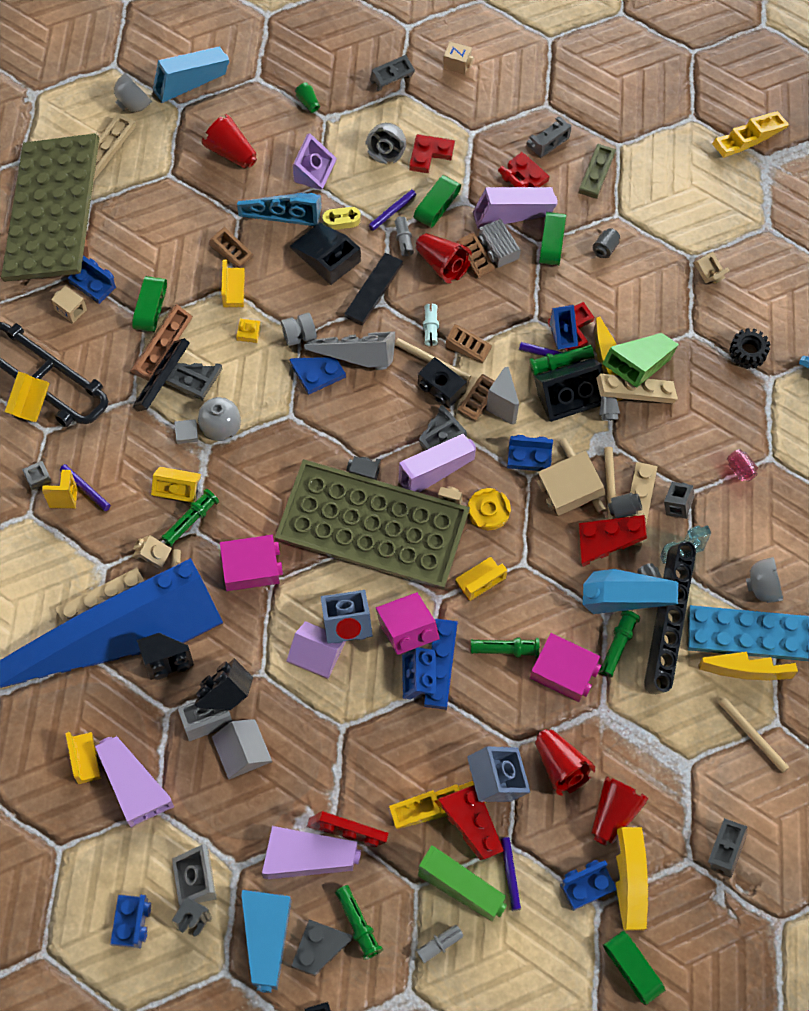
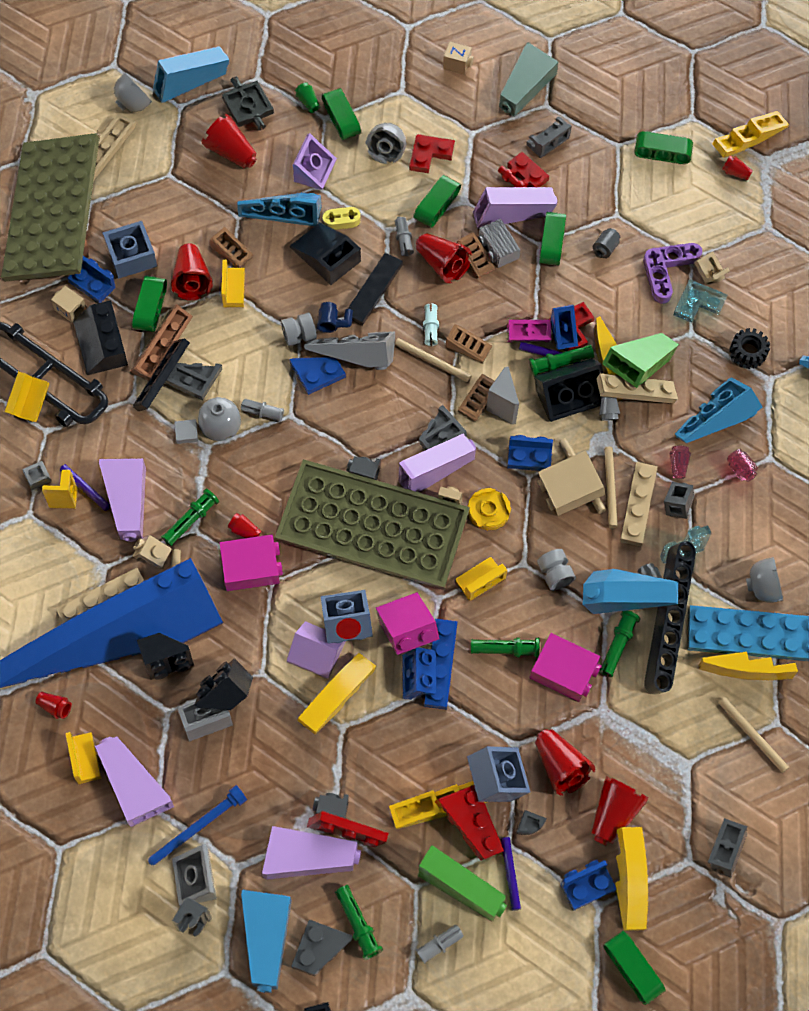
(55, 705): none -> red cone
(100, 338): none -> black slope
(126, 494): none -> lavender slope
(130, 249): none -> sand blue brick
(130, 921): blue bracket -> none
(175, 484): yellow panel -> none
(190, 274): none -> red cone
(233, 799): none -> blue piece
(241, 747): light grey slope -> none
(243, 526): none -> red cone
(247, 103): none -> pearl dark grey plate
(248, 330): yellow tile -> none
(262, 409): none -> light grey axle
(328, 317): none -> dark blue piece
(331, 804): none -> dark grey brick
(336, 693): none -> yellow slope
(341, 114): none -> green beam
(391, 72): dark grey hinge -> none
(392, 210): dark purple bar -> none
(437, 372): black brick -> none
(527, 79): none -> sand green slope
(529, 330): none -> dark pink hinge
(530, 823): none -> dark grey tile
(557, 571): none -> light grey wheel
(597, 171): olive tile -> none
(609, 535): red wing -> none
(625, 505): dark grey brick -> none
(663, 147): none -> green beam
(663, 262): none -> medium lavender beam
(679, 461): none -> clear pink cone
(697, 296): none -> clear light blue plate
(729, 405): none -> dark azure wedge
(735, 167): none -> red cone

